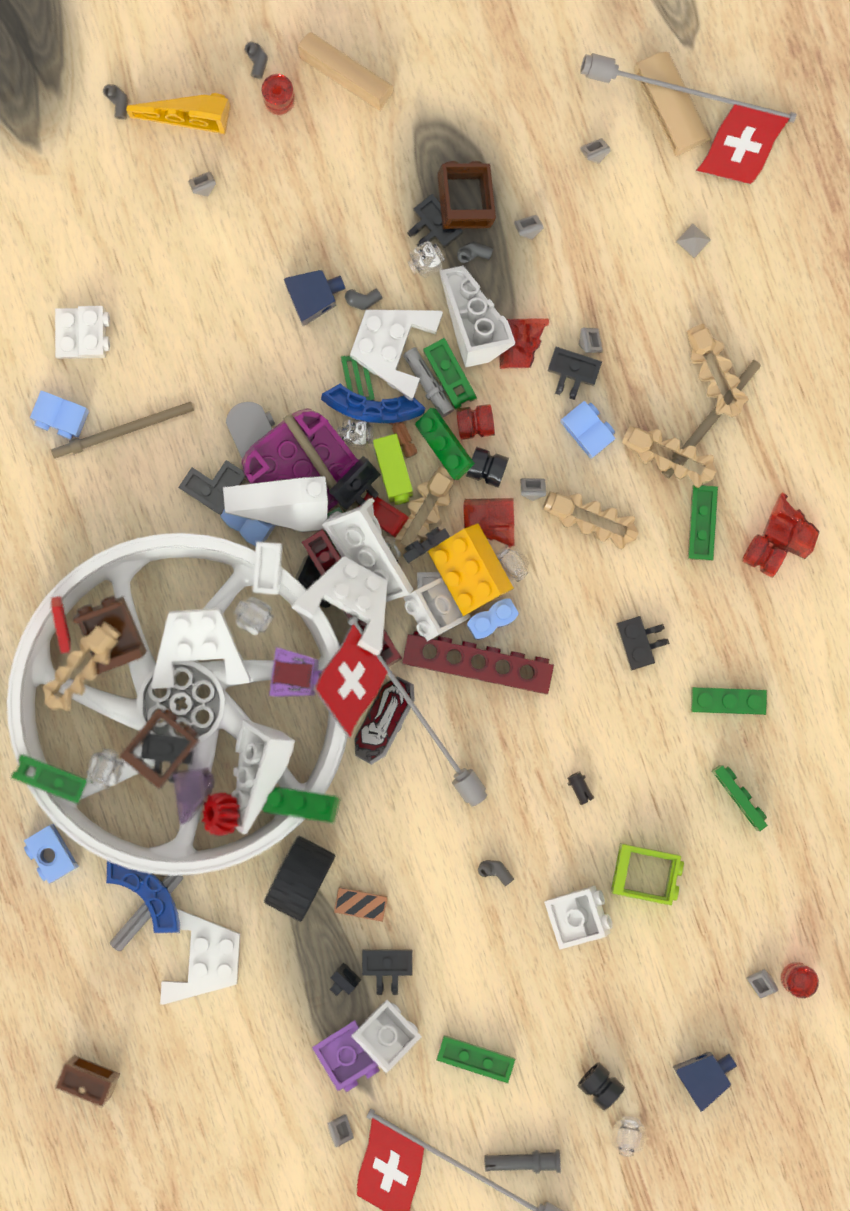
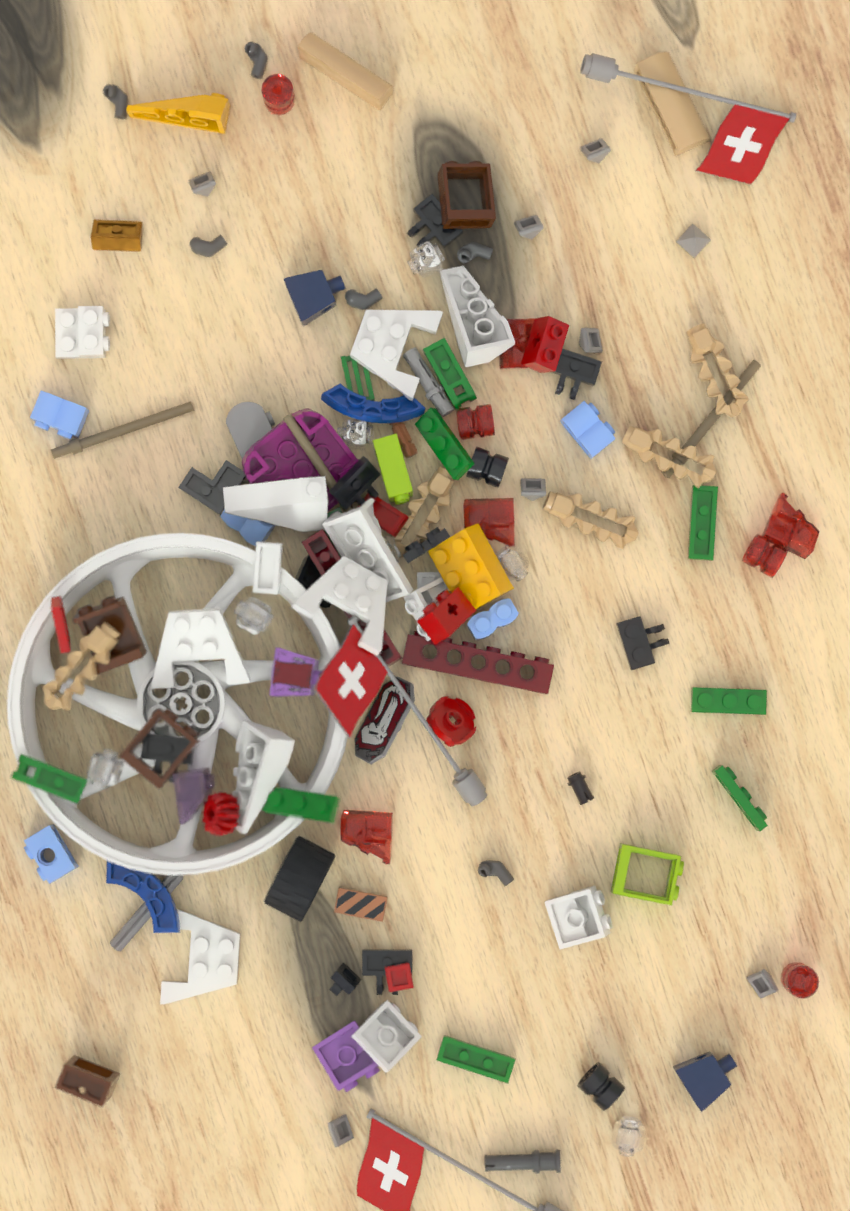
(116, 235): none -> pearl gold slope
(207, 248): none -> dark grey arm
(368, 832): none -> clear red slope
(399, 977): none -> red tile
(445, 615): none -> red brick
(448, 732): none -> red plate
(545, 344): none -> red brick

